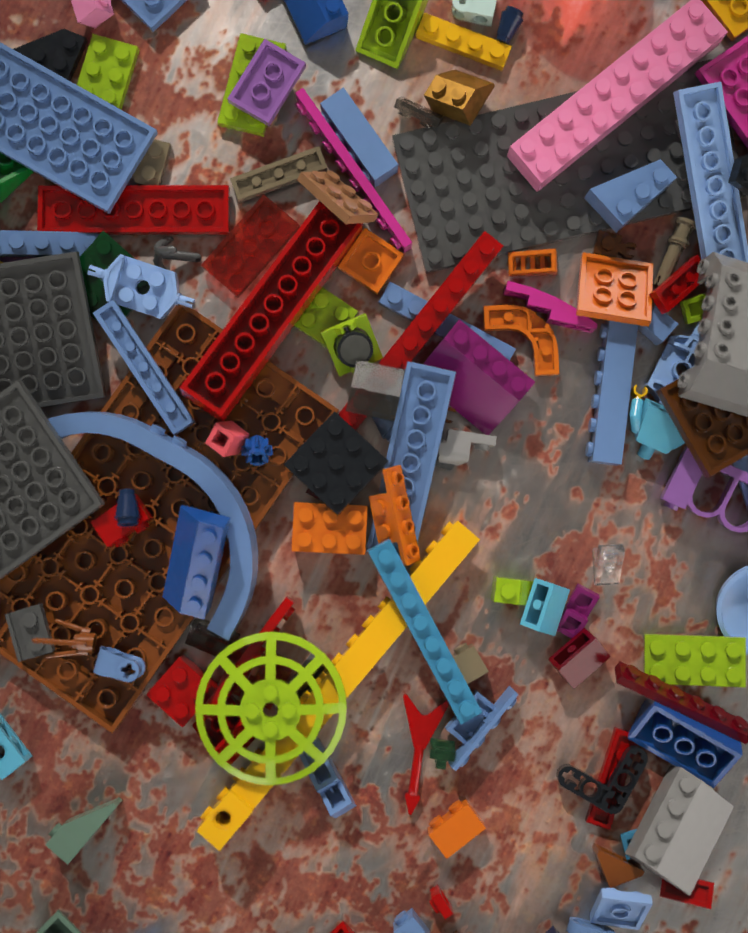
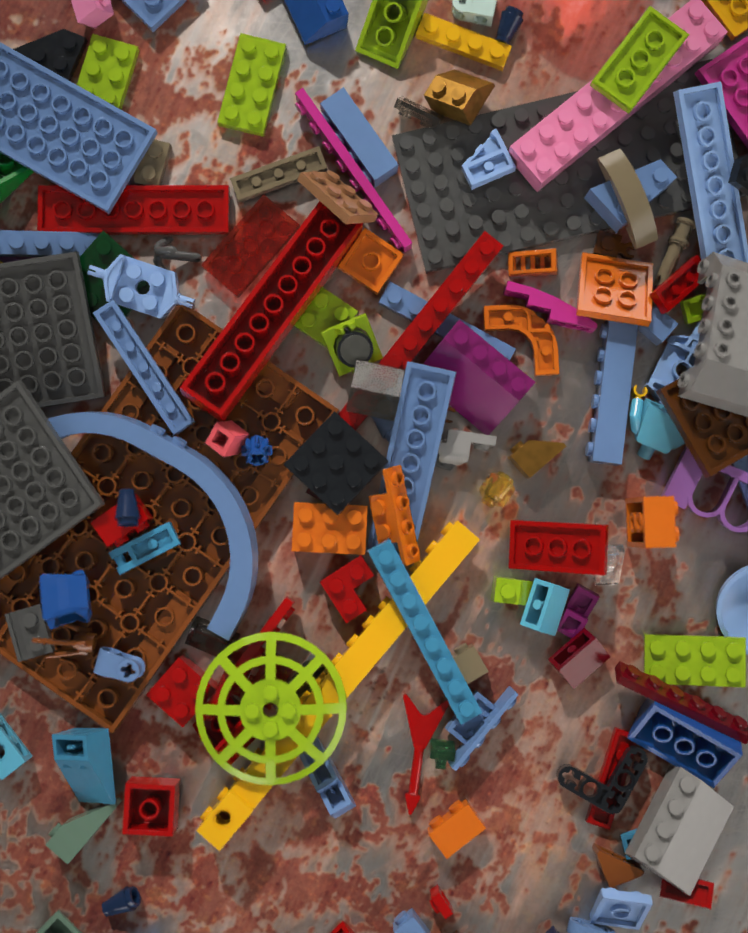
(65, 598): none -> blue piece
(86, 763): none -> dark azure slope
(124, 901): none -> dark blue cone
(145, 547): none -> dark azure plate
(151, 806): none -> red brick
(195, 561): blue slope -> none
(266, 82): medium lavender plate -> none
(342, 584): none -> red brick
(488, 162): none -> light blue wing
(497, 489): none -> clear yellow head
(534, 455): none -> pearl gold slope
(558, 547): none -> red plate
(630, 196): none -> dark tan slope
(639, 59): none -> lime tile
(651, 522): none -> orange brick

